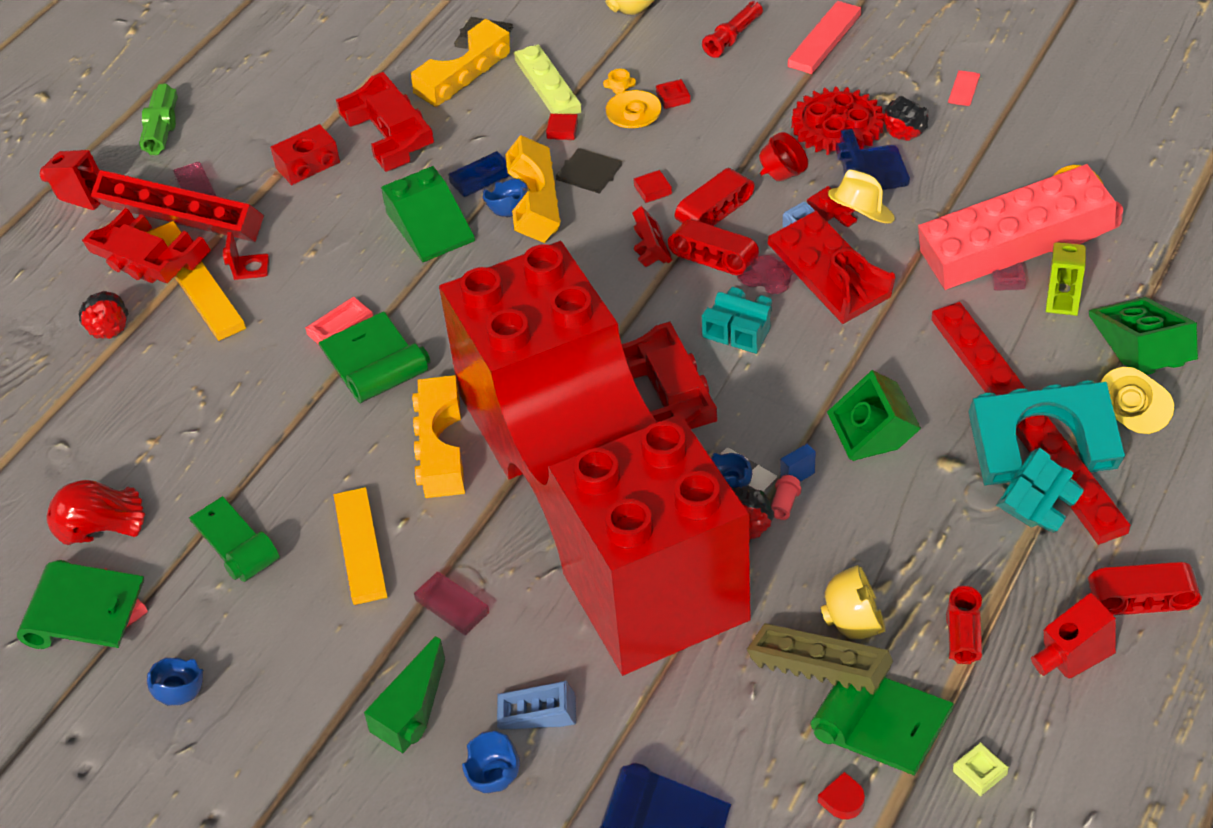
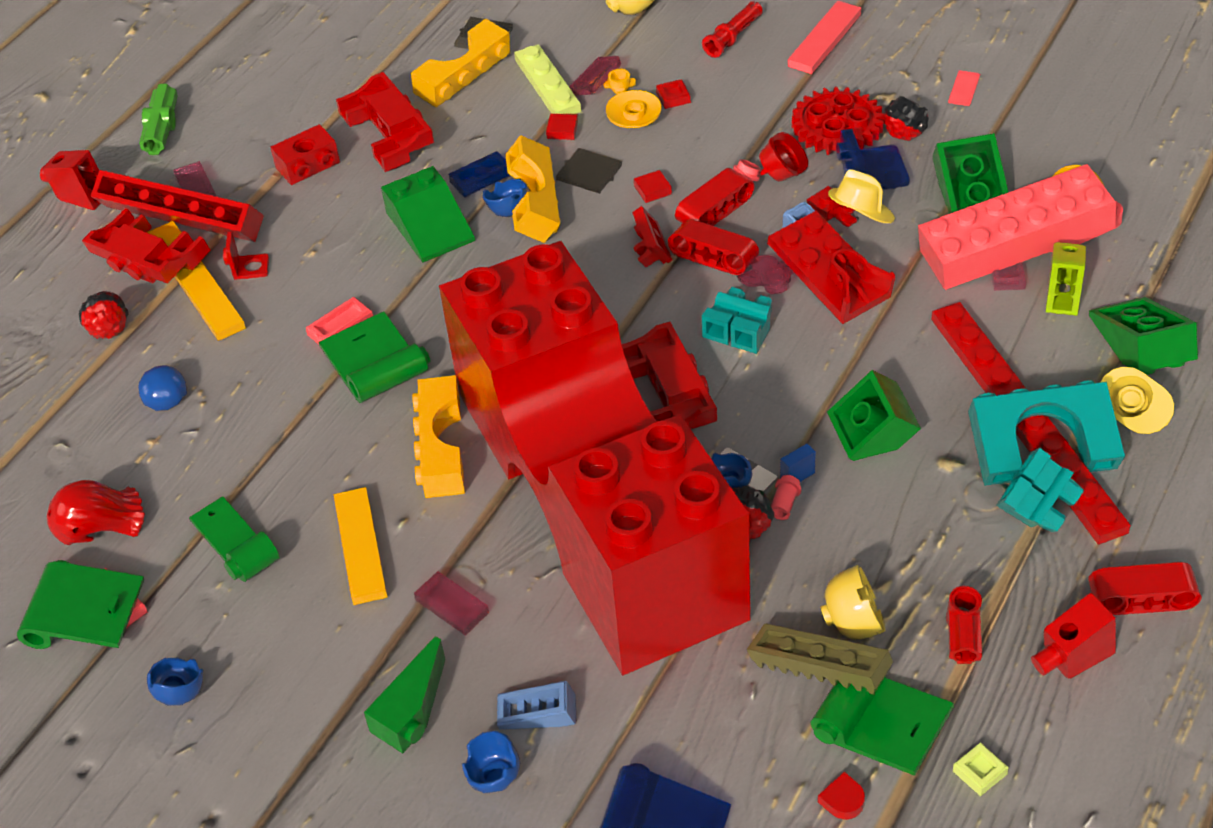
(162, 388): none -> blue hair
(595, 75): none -> clear pink tile
(748, 169): none -> coral plate
(969, 171): none -> green slope

